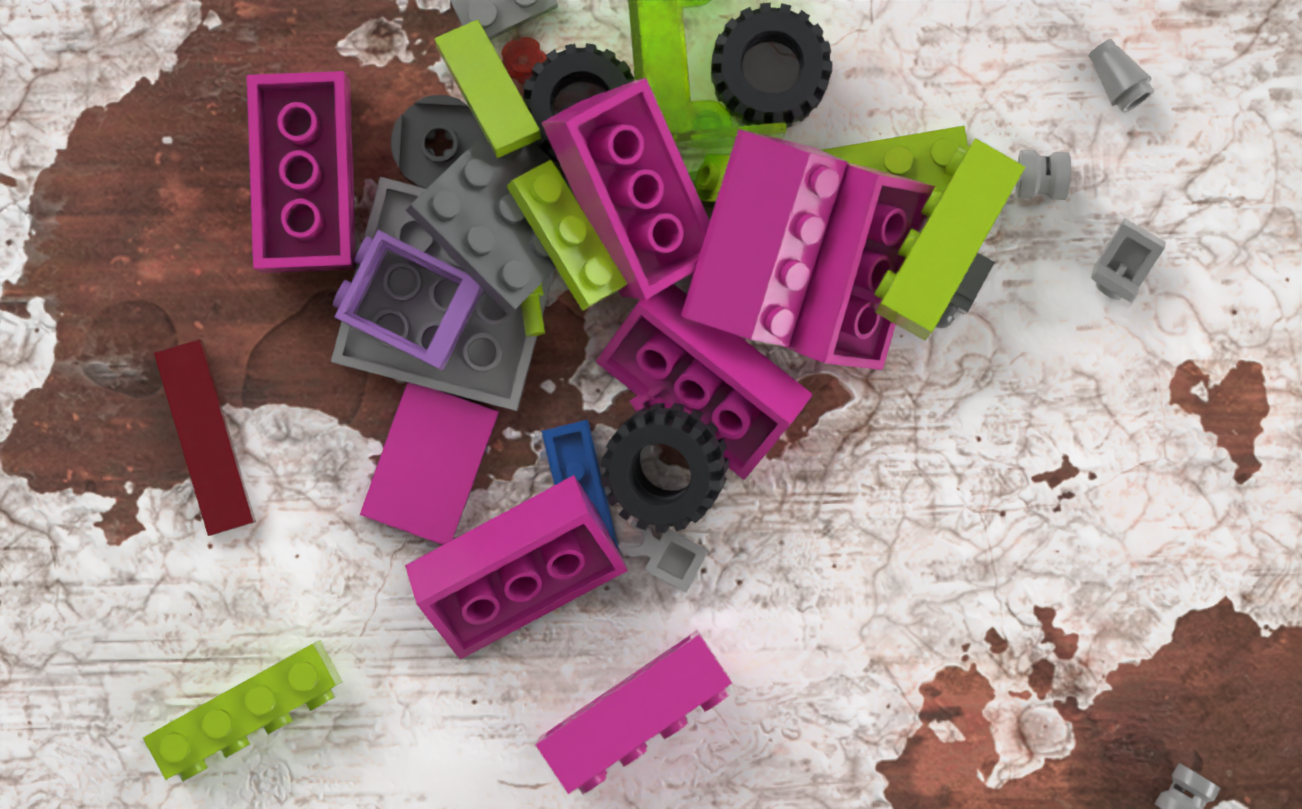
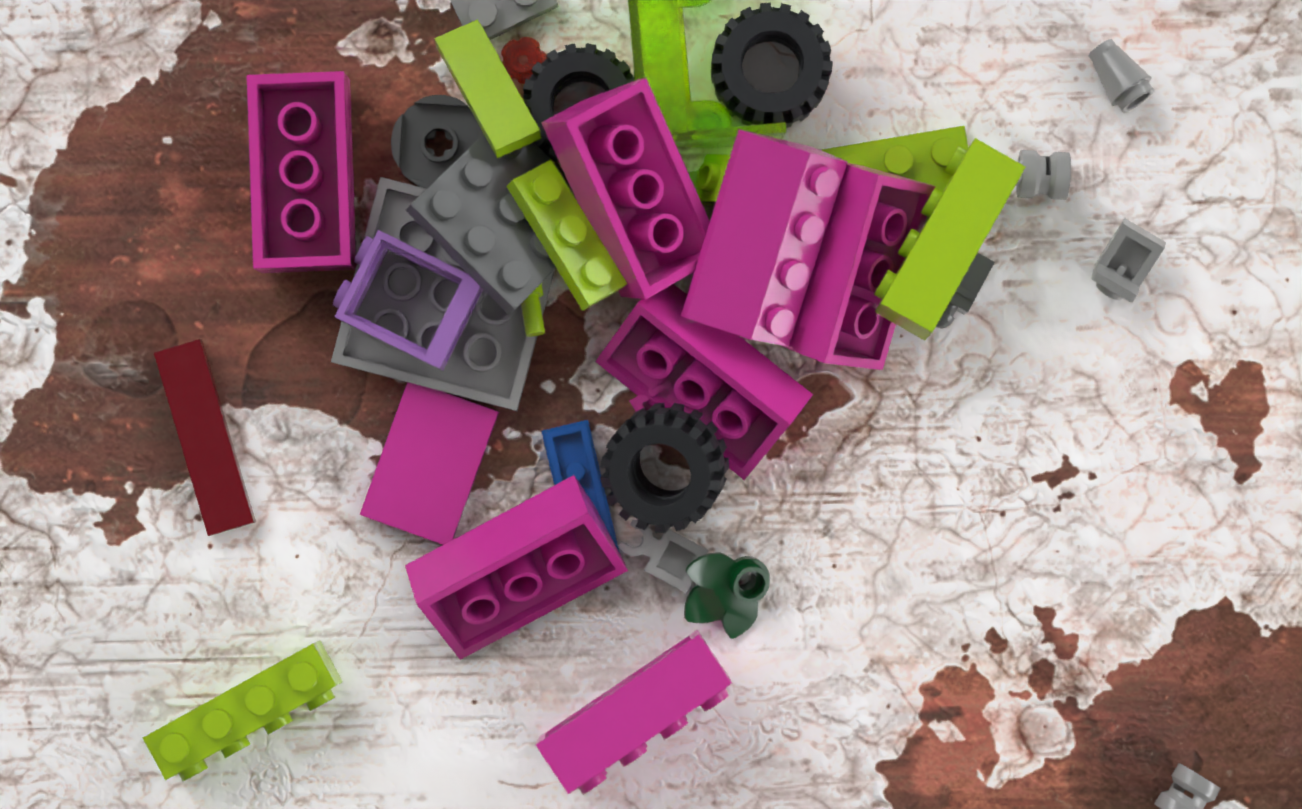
(720, 595): none -> dark green plate

